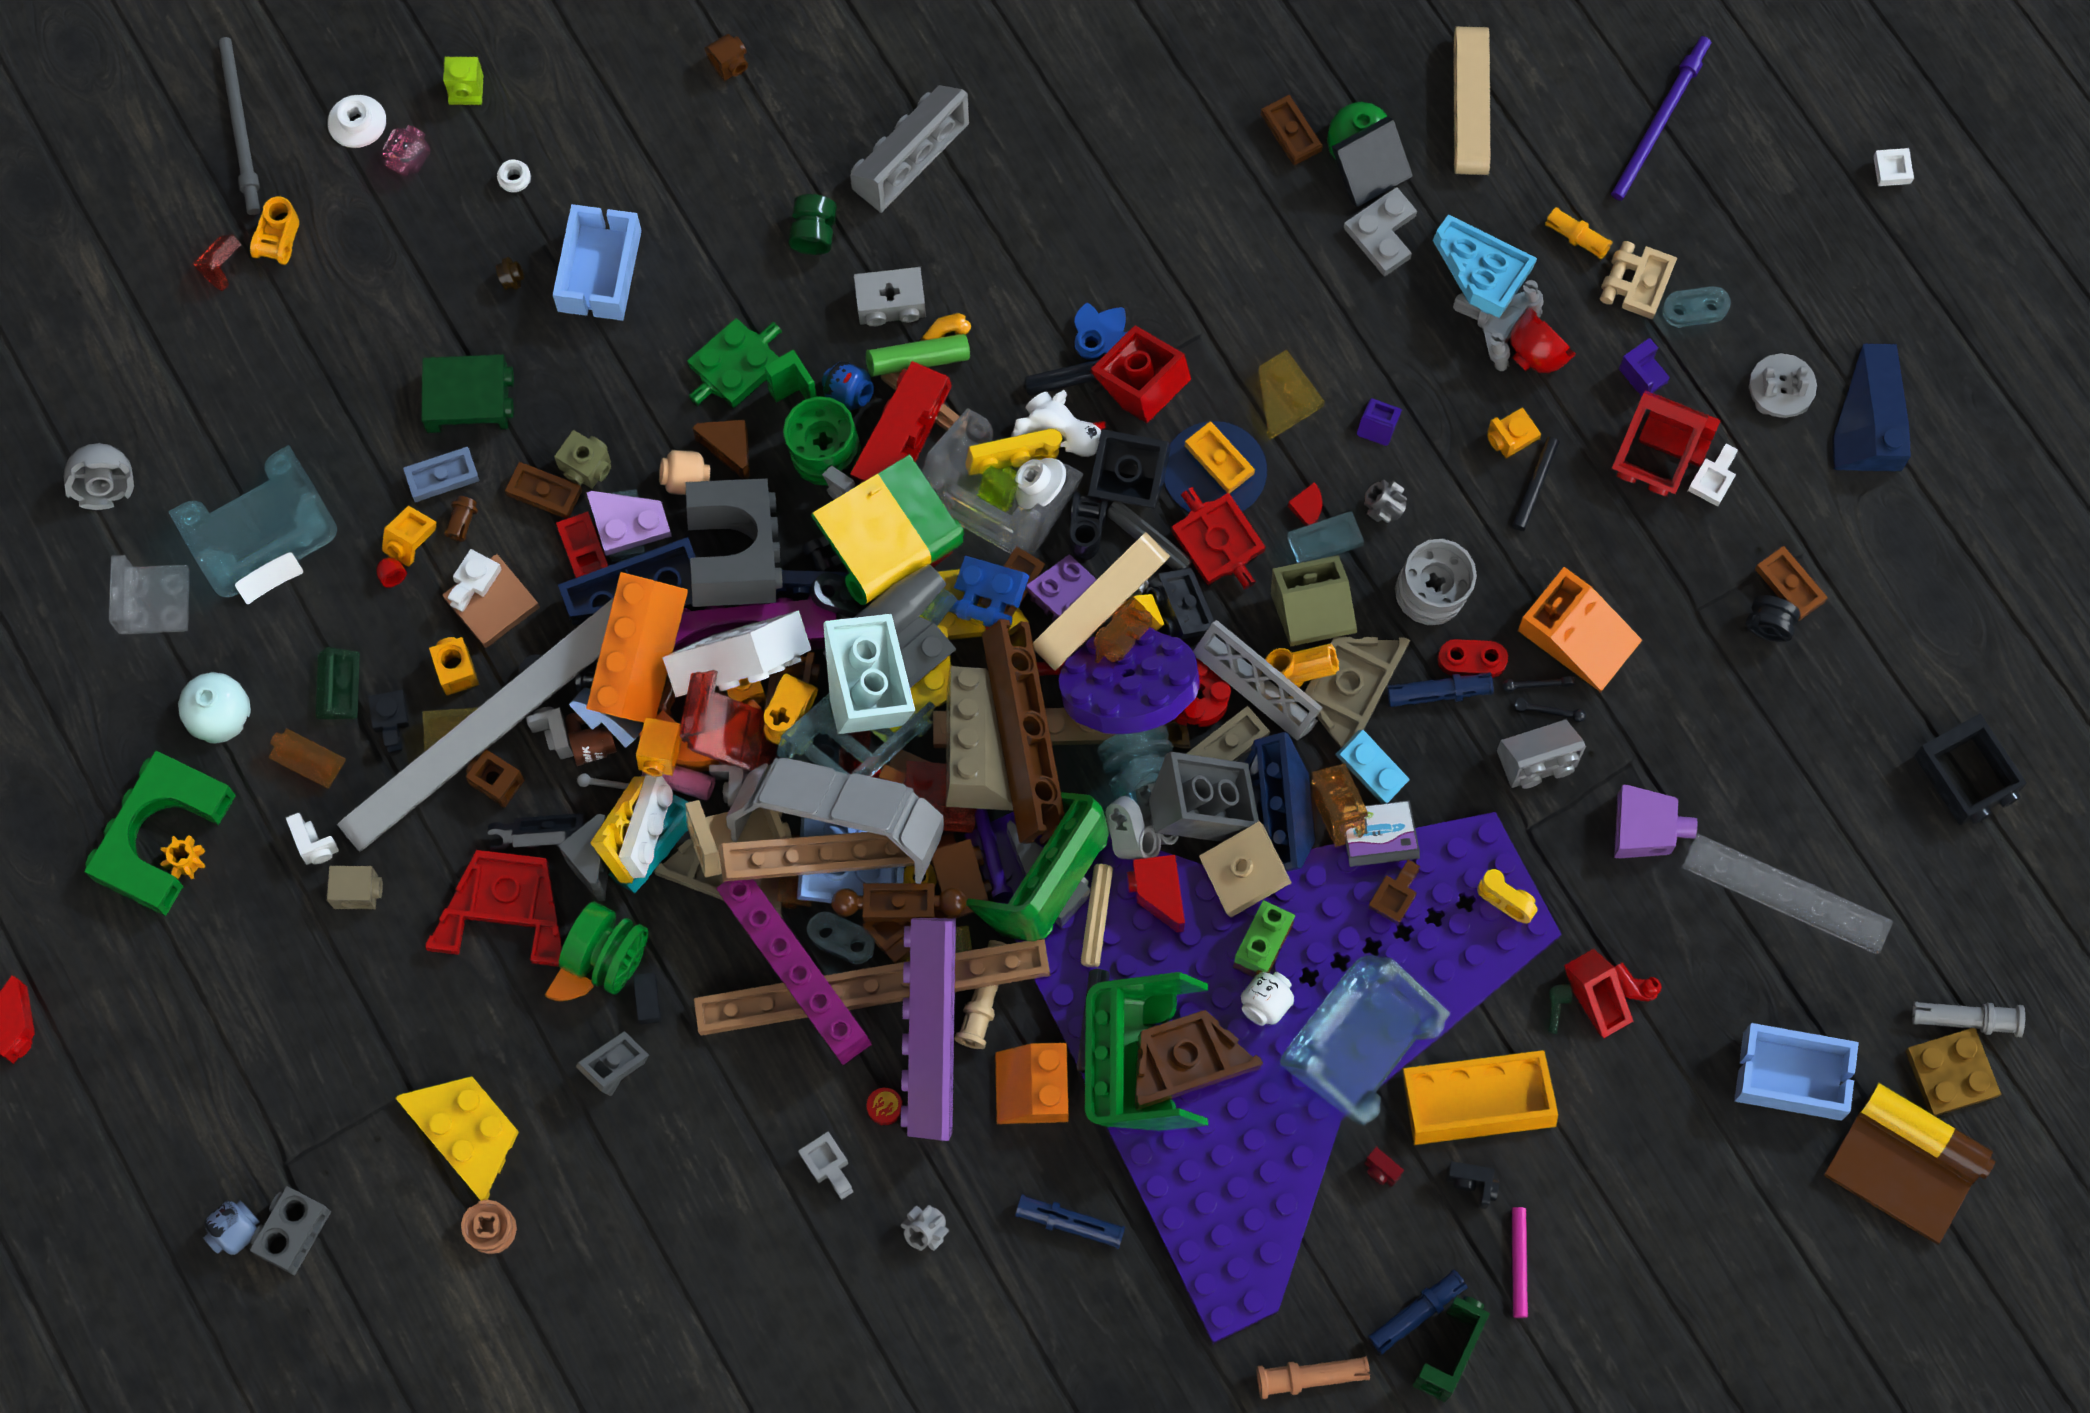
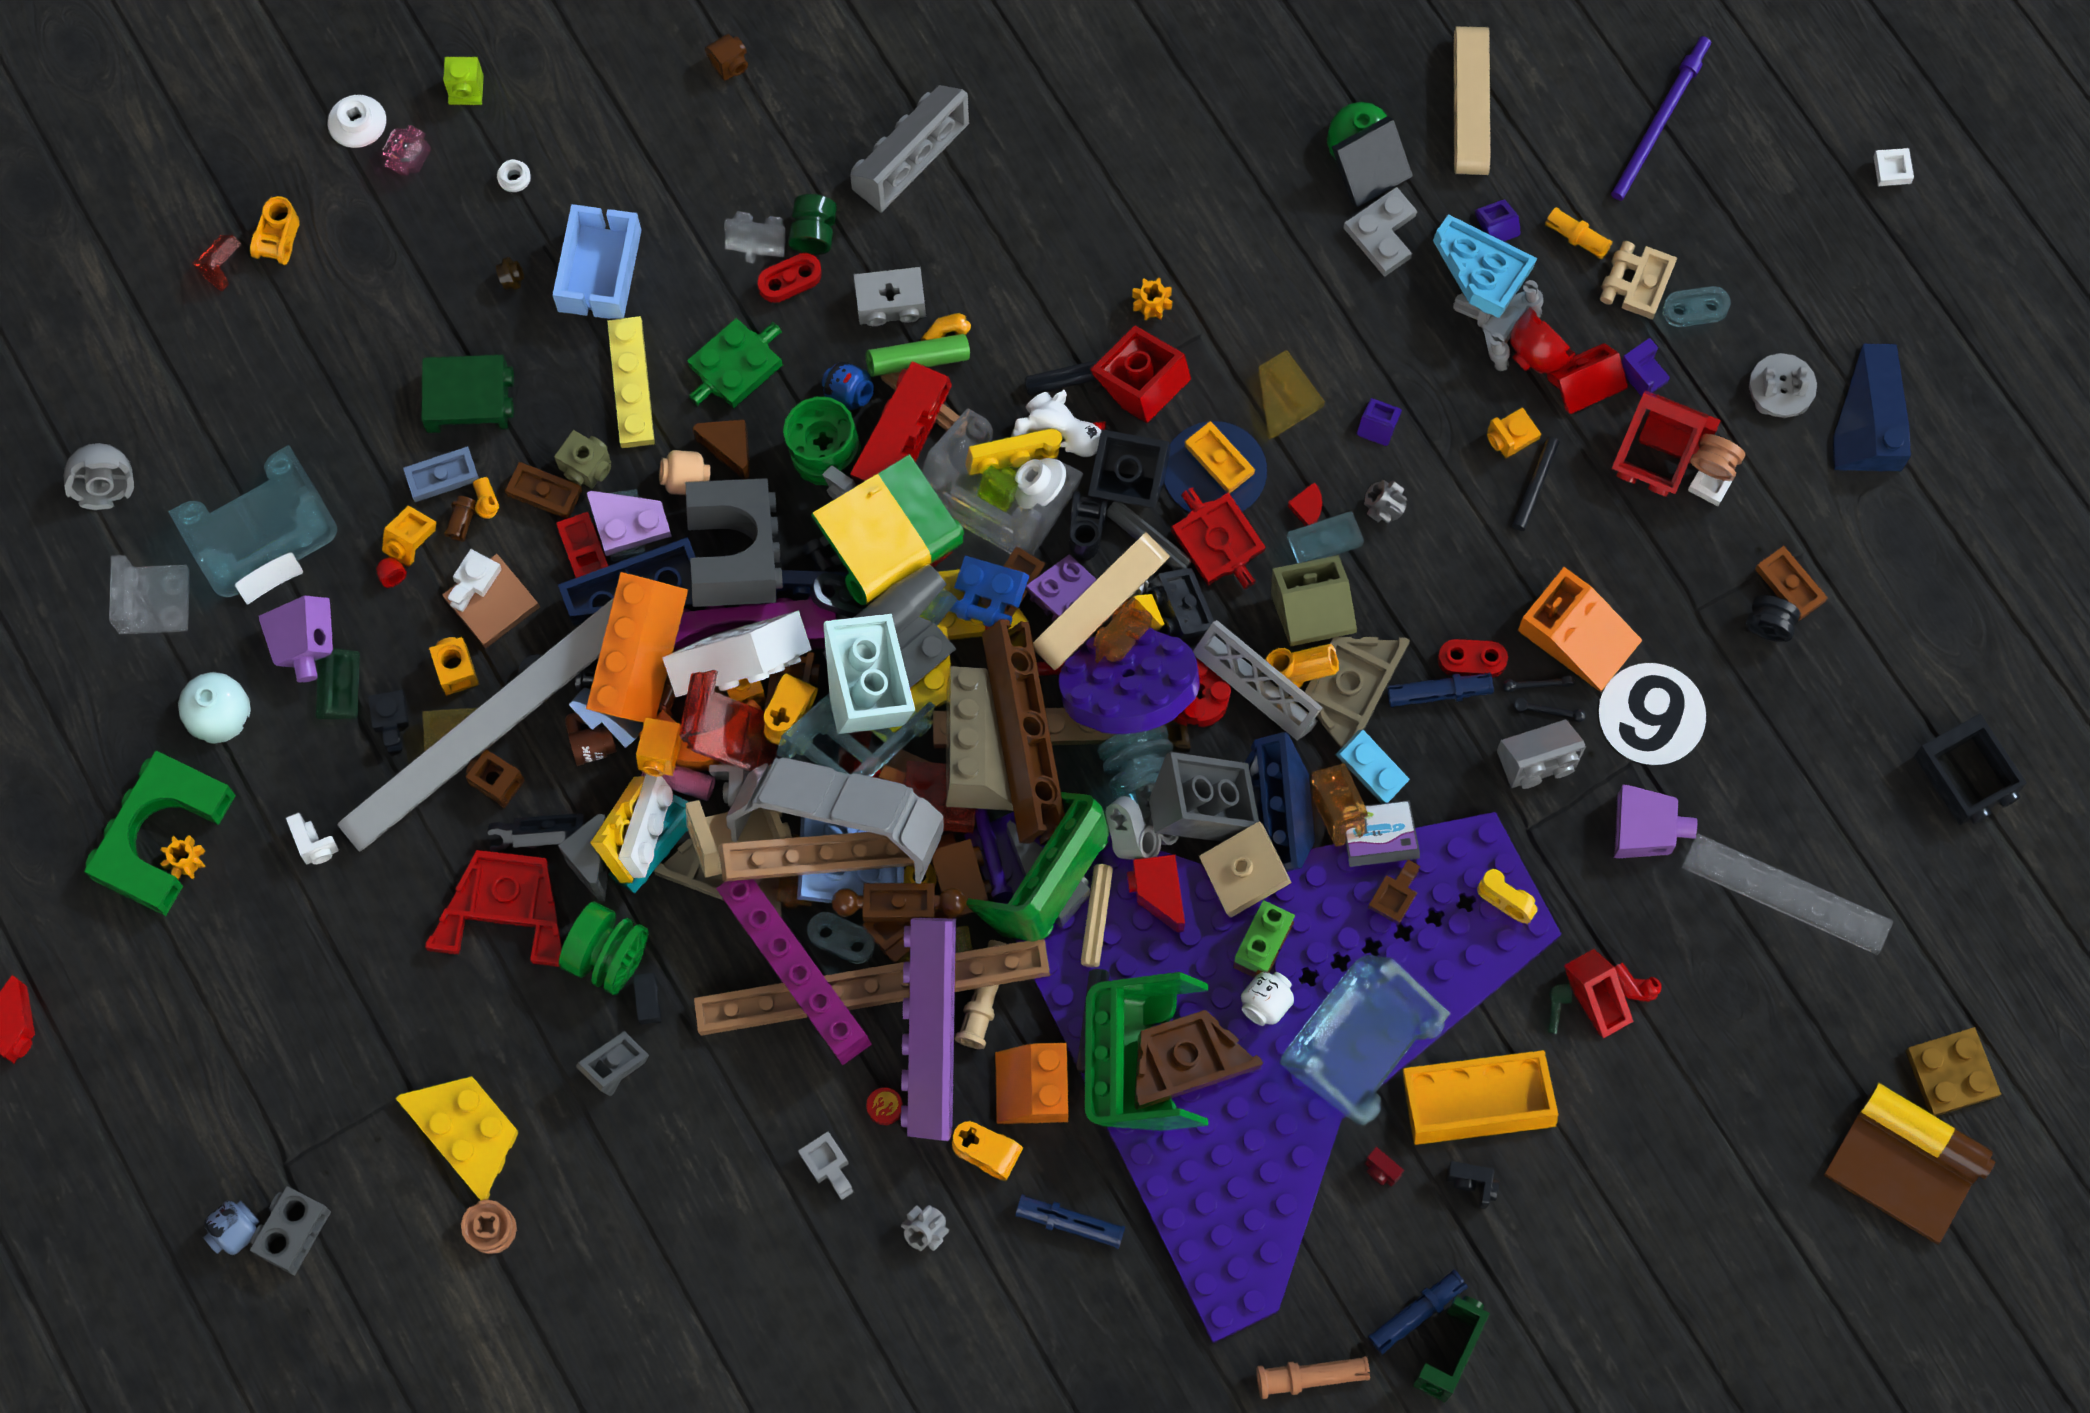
(248, 179): dark grey bar -> none
(299, 634): none -> medium lavender torso
(306, 757): clear orange hinge -> none
(353, 887): dark tan brick -> none
(487, 503): none -> light orange arm
(557, 733): light grey bracket -> none
(568, 987): orange tile -> none
(585, 780): light grey hinge -> none
(631, 382): none -> light yellow plate
(753, 237): none -> clear hips
(787, 376): green panel -> none
(788, 277): none -> red plate
(991, 1150): none -> light orange piece
(1101, 328): blue plate -> none
(1160, 302): none -> light orange gear
(1233, 737): dark tan plate -> none
(1291, 130): reddish brown plate -> none
(1442, 566): light grey wheel -> none
(1499, 220): none -> dark purple slope
(1519, 1262): dark pink bar -> none
(1589, 377): none -> red panel
(1652, 714): none -> white sticker
(1717, 457): none -> nougat wheel
(1796, 1071): light blue piece -> none
(1985, 1018): light grey pin -> none

